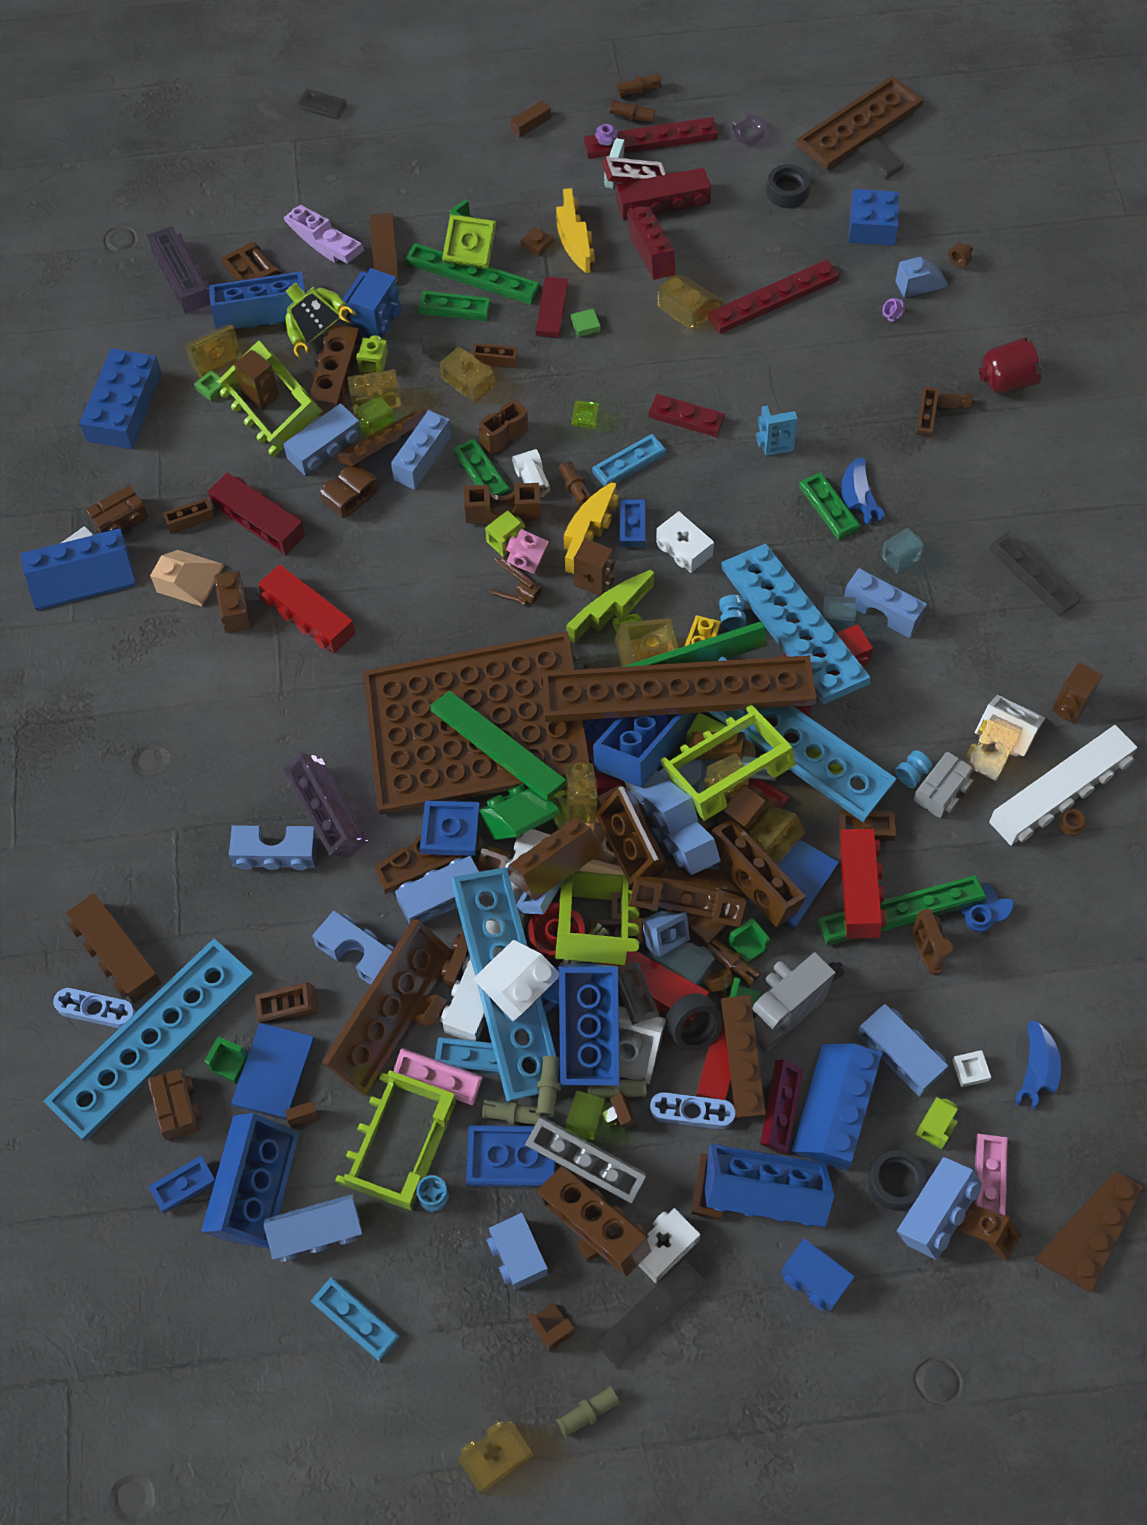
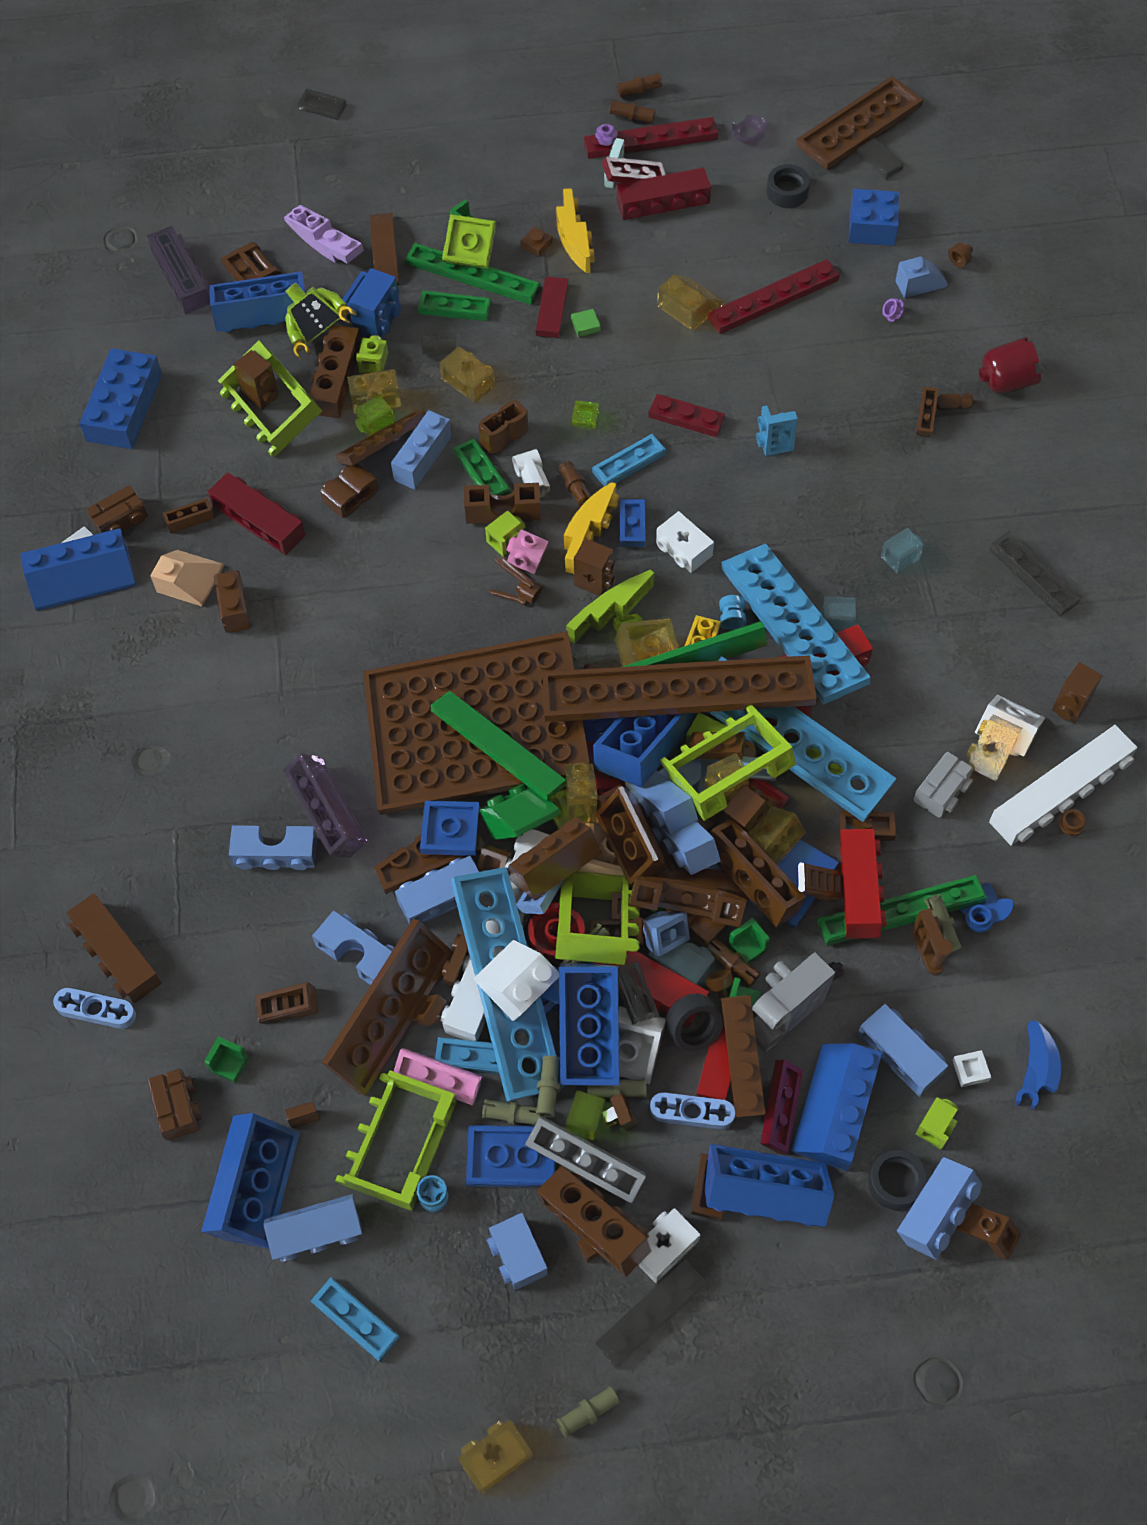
(150, 1057): dark azure plate -> none
(182, 1184): blue plate -> none
(209, 385): bright green tile -> none
(213, 350): clear yellow slope -> none
(273, 1071): blue tile -> none
(306, 609): red brick -> none
(322, 439): medium blue brick -> none
(496, 355): reddish brown piece -> none
(530, 118): reddish brown piece -> none
(551, 1326): reddish brown panel -> none
(651, 243): dark red brick -> none
(816, 1276): blue brick -> none
(820, 882): none -> reddish brown slope
(829, 506): green tile -> none
(857, 492): blue piece -> none
(901, 609): medium blue arch -> none
(913, 769): dark azure wheel -> none
(938, 909): none -> olive pin
(991, 1171): bright pink tile -> none
(1089, 1237): reddish brown wing -> none

